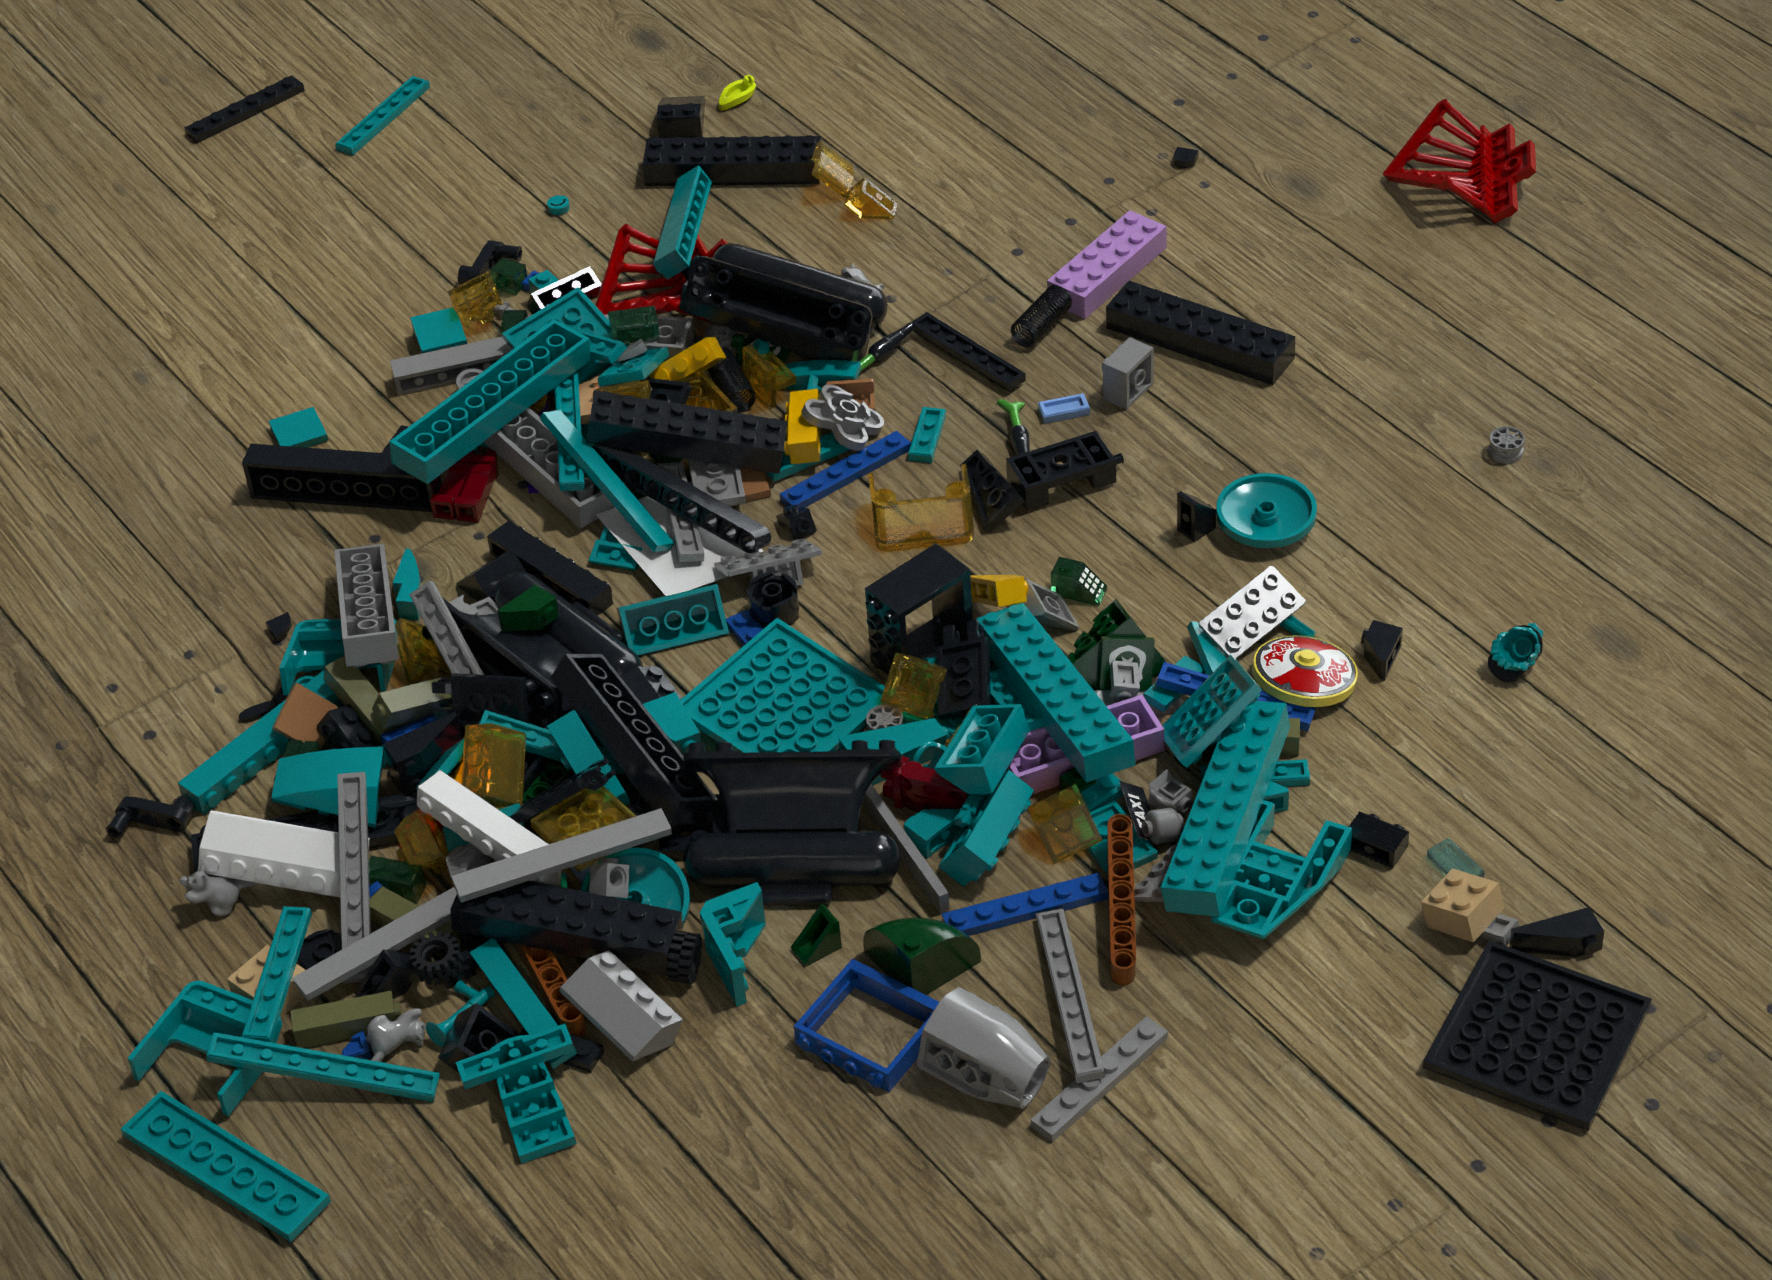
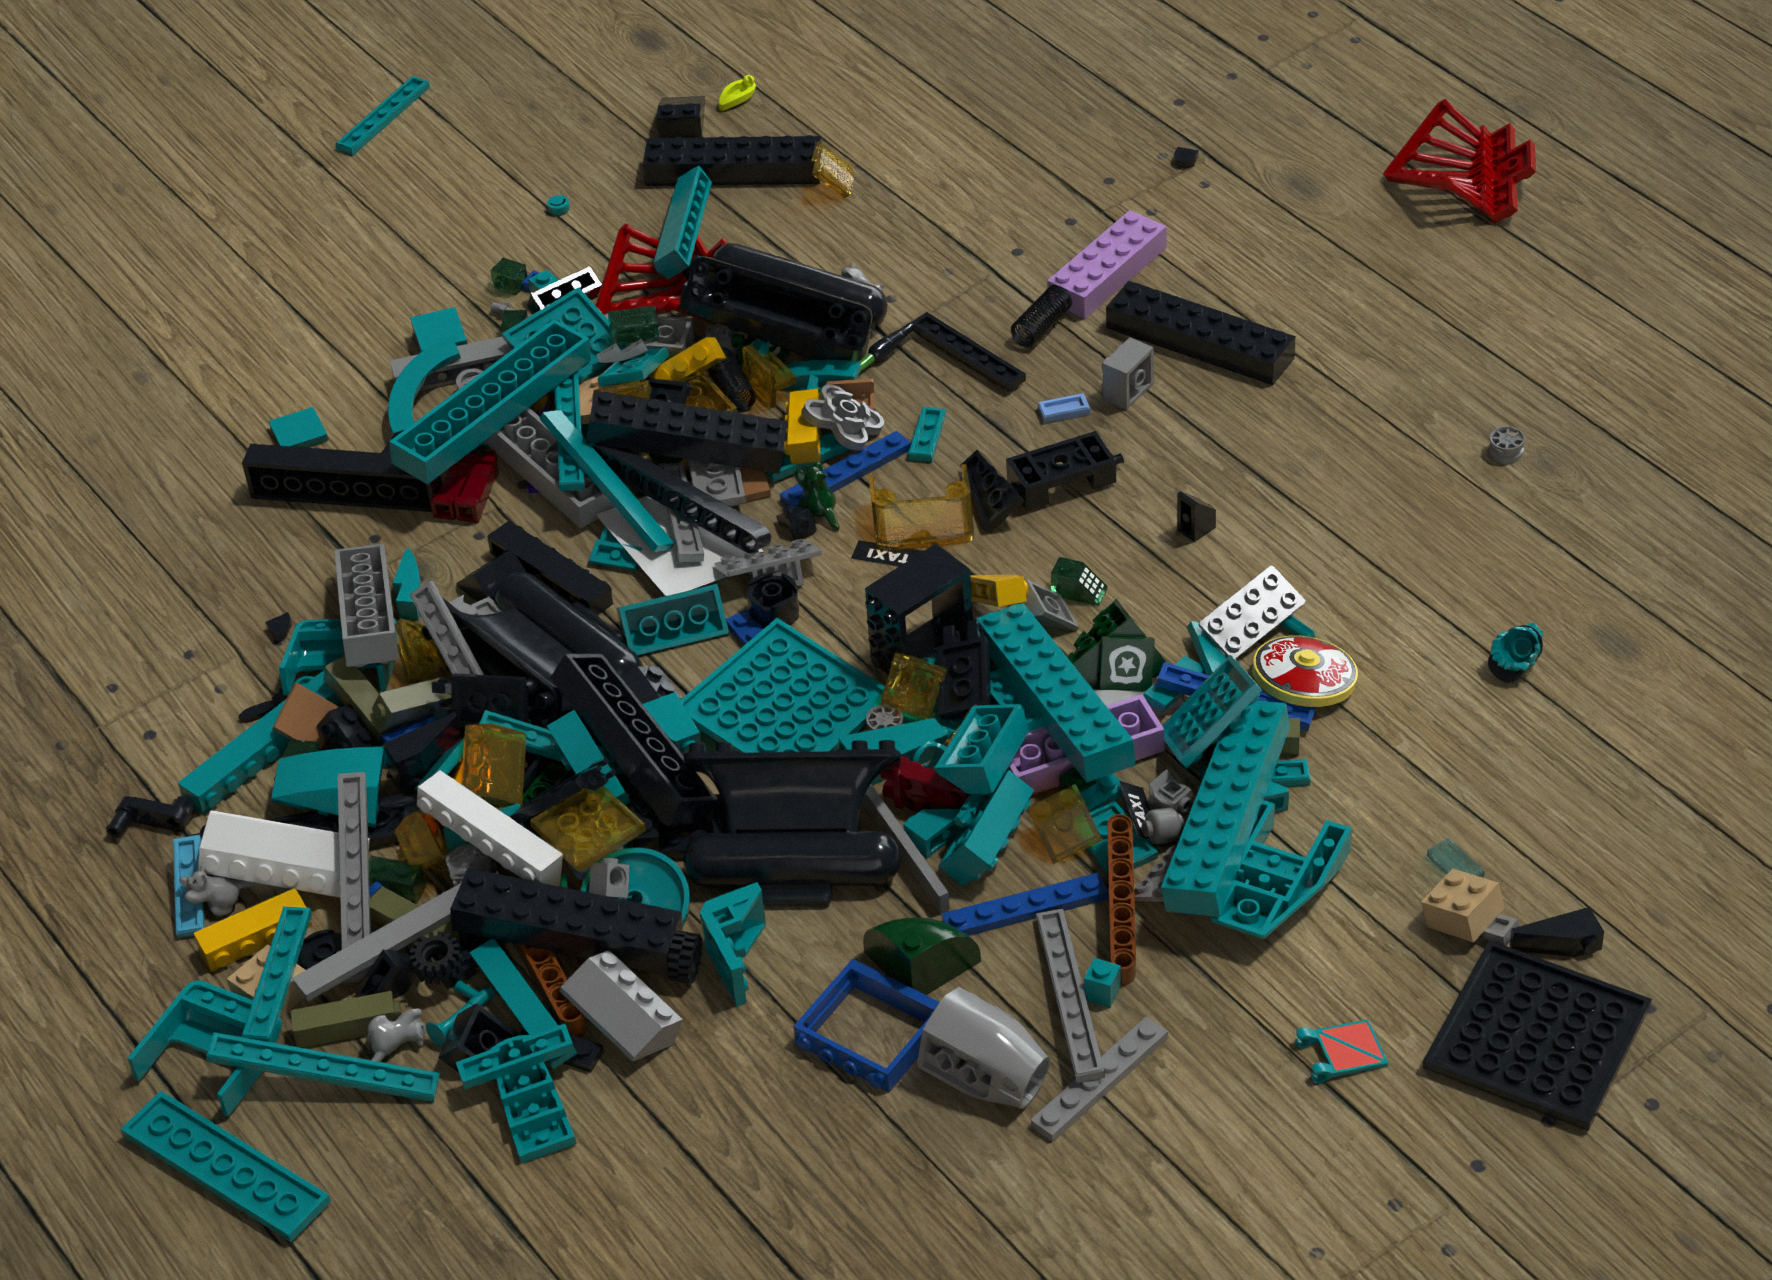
(188, 916): none -> medium azure tile
(244, 109): black plate -> none
(244, 931): none -> yellow brick
(357, 1047): blue tile -> none
(413, 377): none -> teal tile
(475, 299): clear yellow brick -> none
(487, 258): black beam -> none
(529, 611): dark green slope -> none
(561, 855): light grey tile -> none
(604, 348): teal tile -> none
(818, 496): none -> dark green animal
(819, 937): dark green slope -> none
(869, 201): clear yellow slope -> none
(869, 552): none -> black sticker
(1018, 433): piece -> none
(1102, 982): none -> teal brick
(1123, 680): light grey bracket -> none
(1266, 510): teal dish -> none
(1345, 1047): none -> flag
(1378, 839): black brick -> none
(1381, 646): black slope -> none

